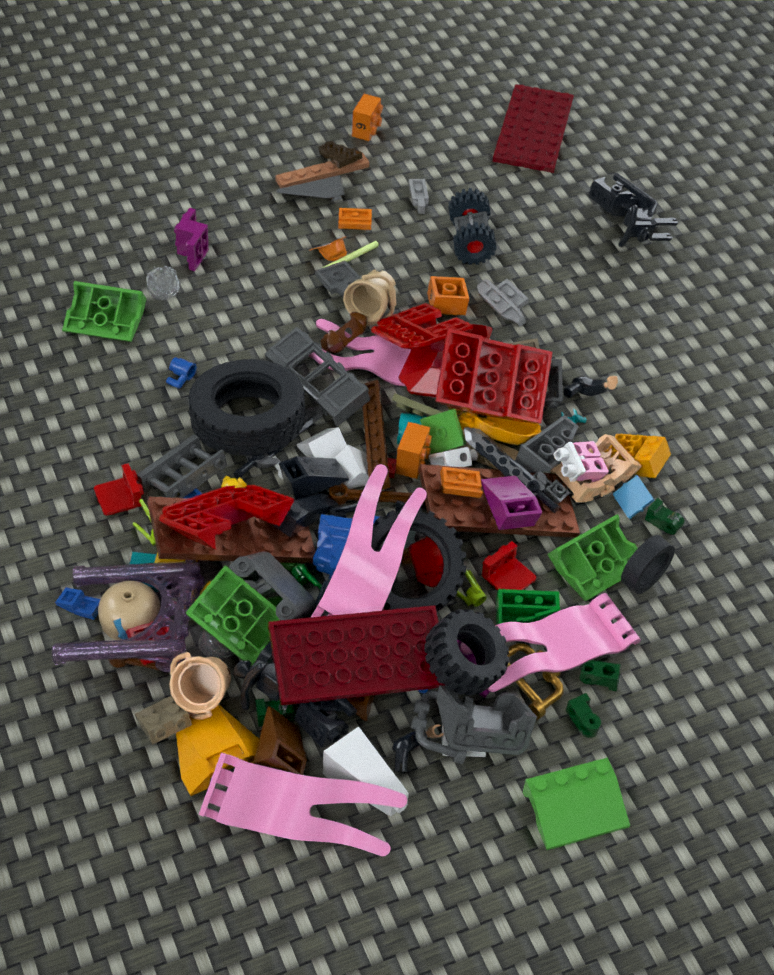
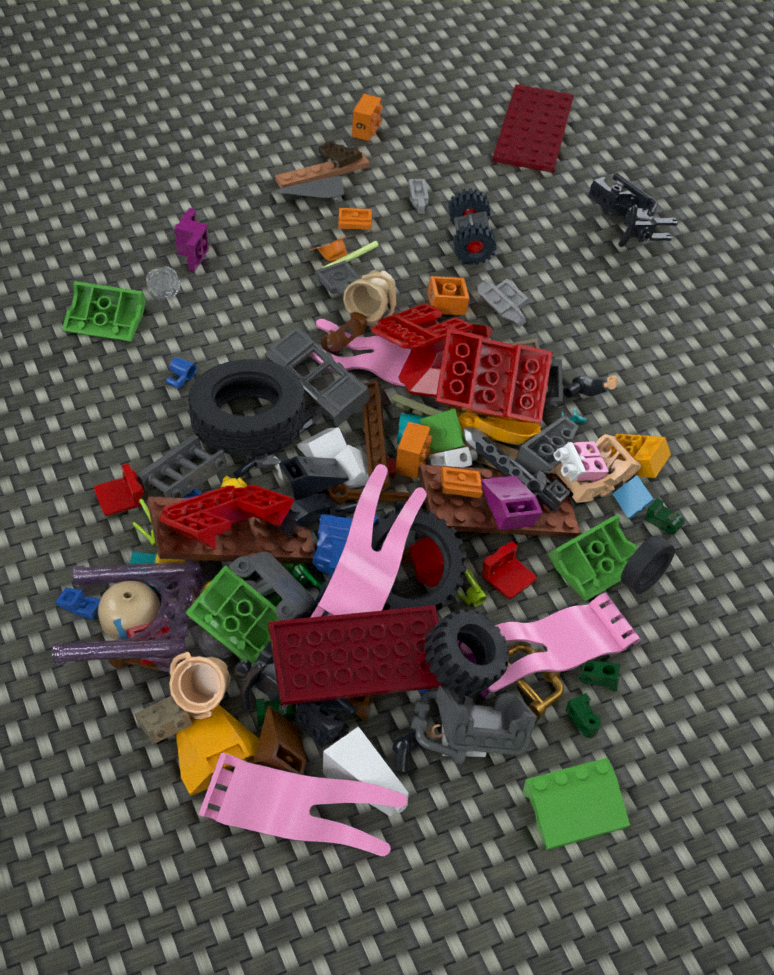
(525, 605): green wedge -> none

